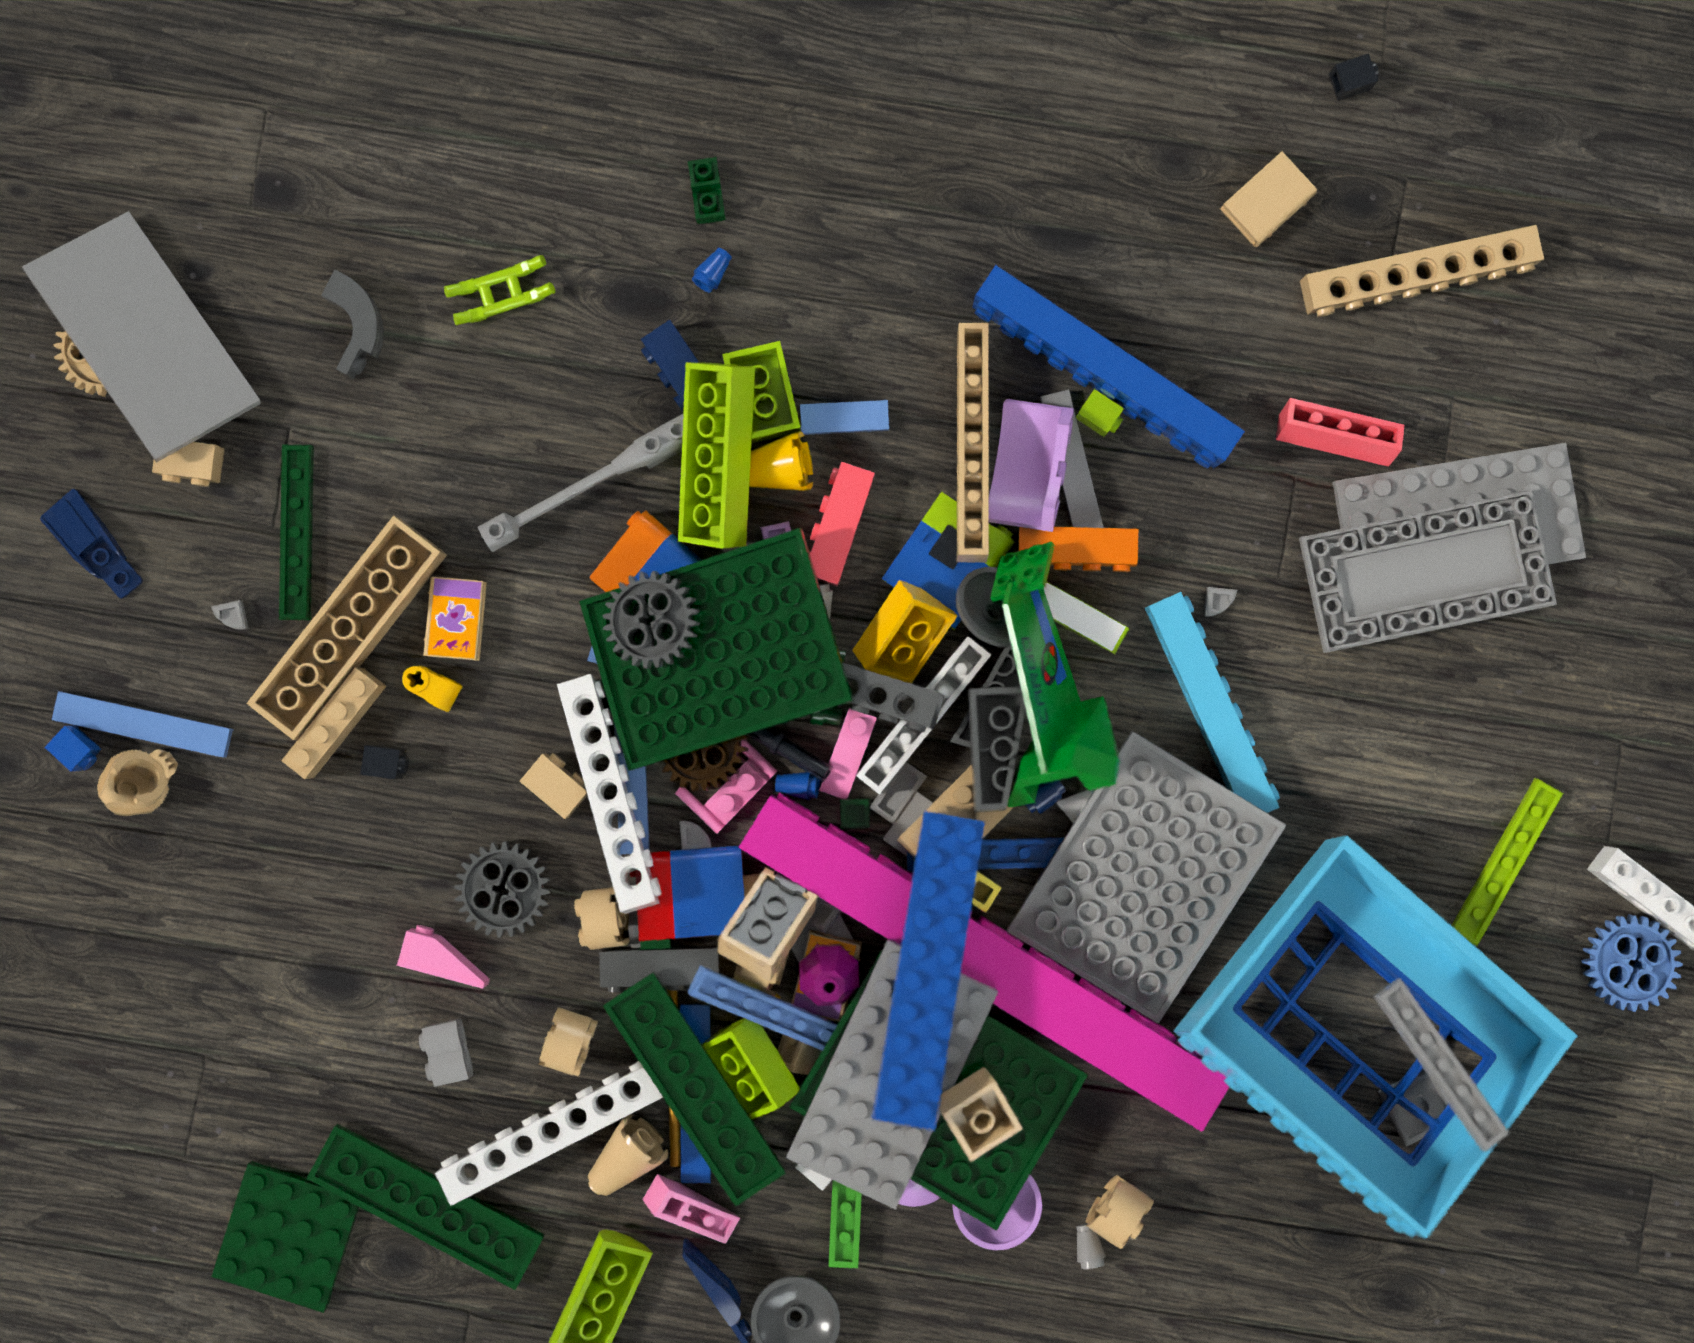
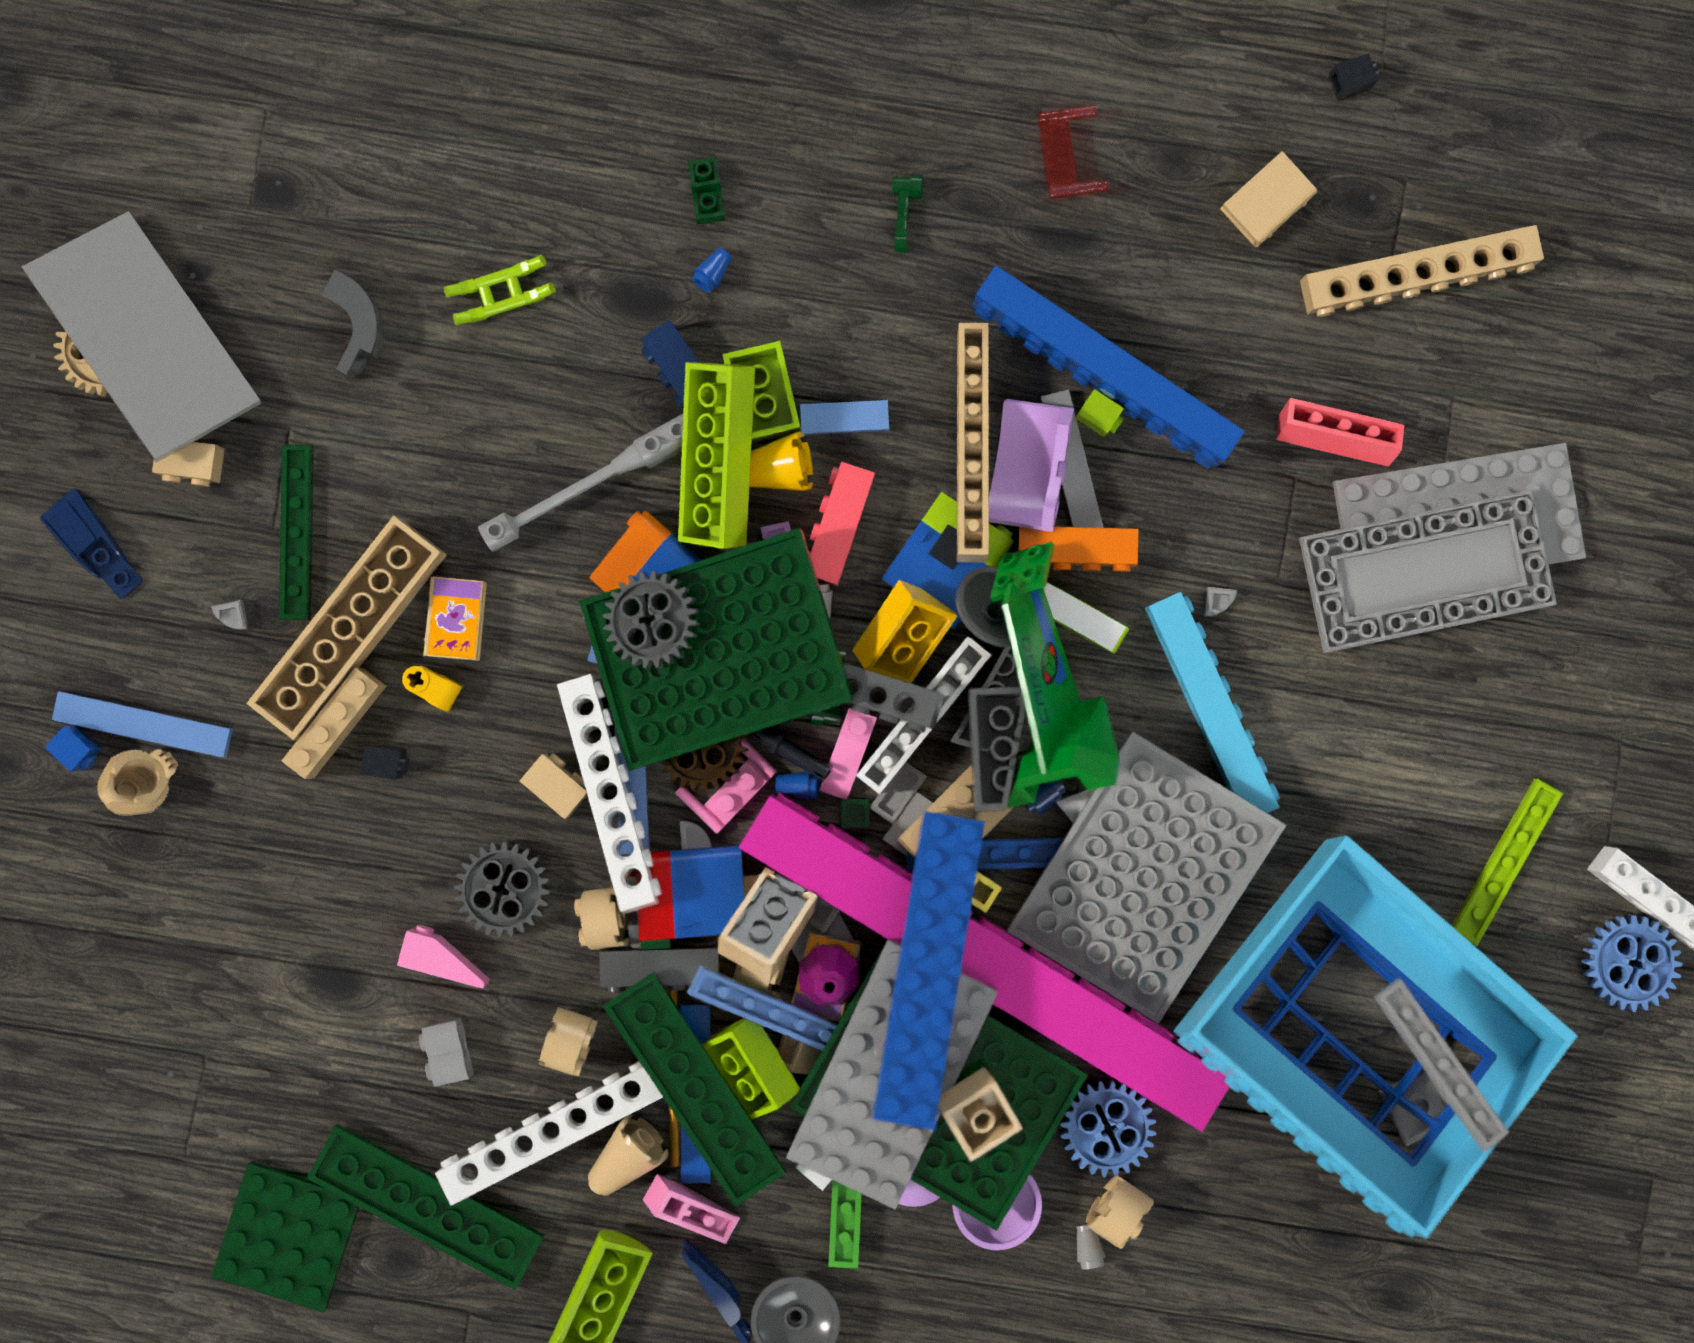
(905, 189): none -> dark green brick
(1059, 155): none -> clear red plate
(1130, 1117): none -> medium blue gear

